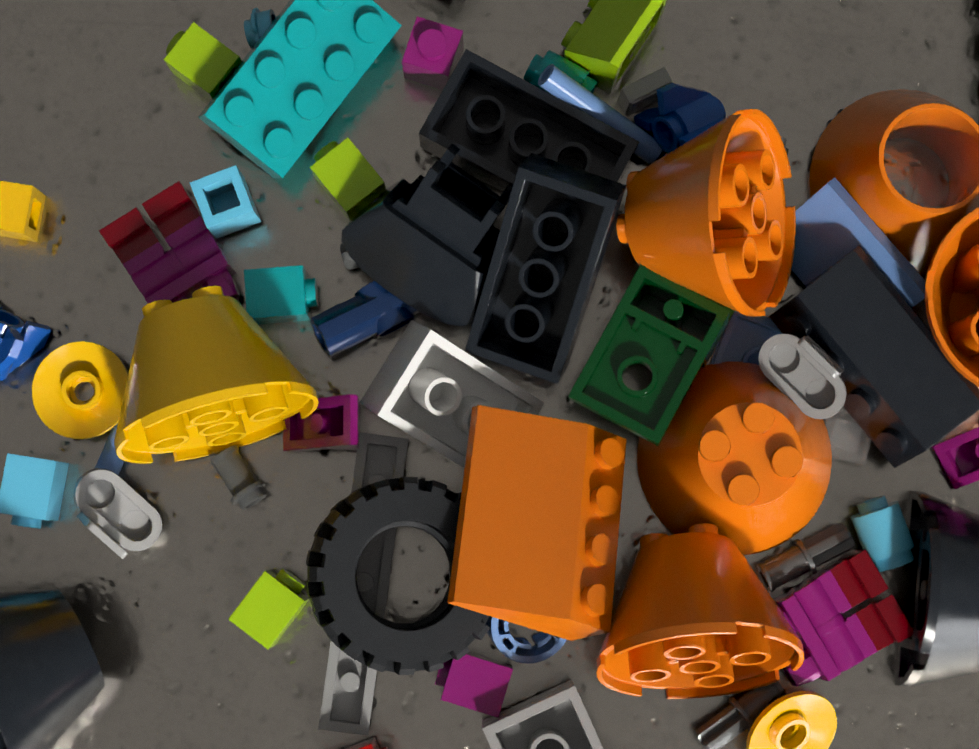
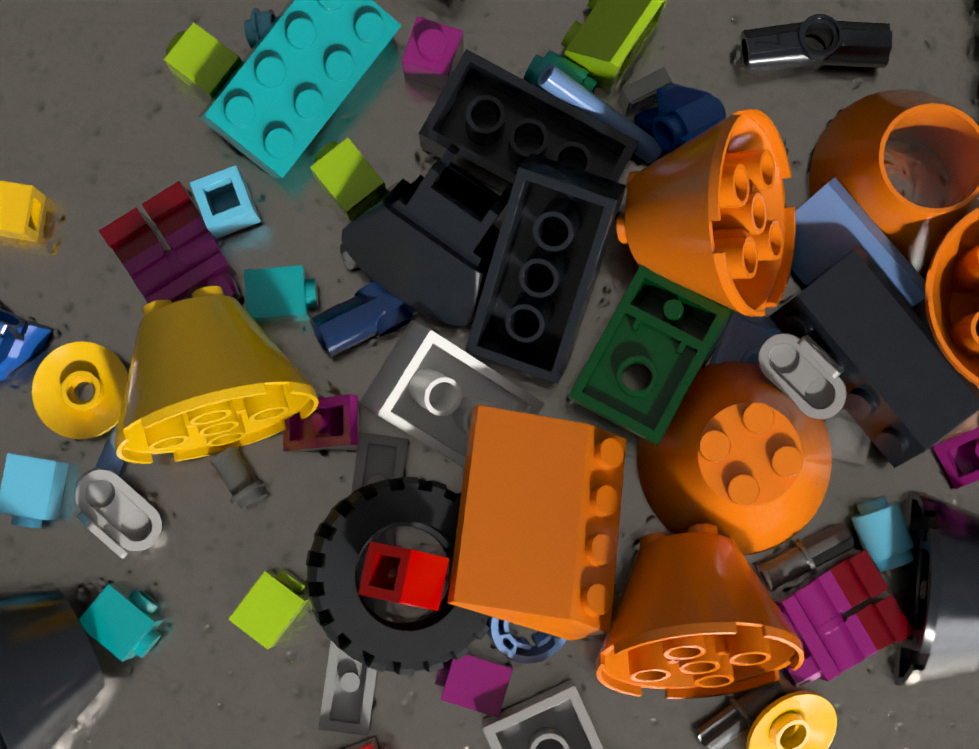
(123, 621): none -> teal brick
(403, 576): none -> red brick
(845, 45): none -> black piece

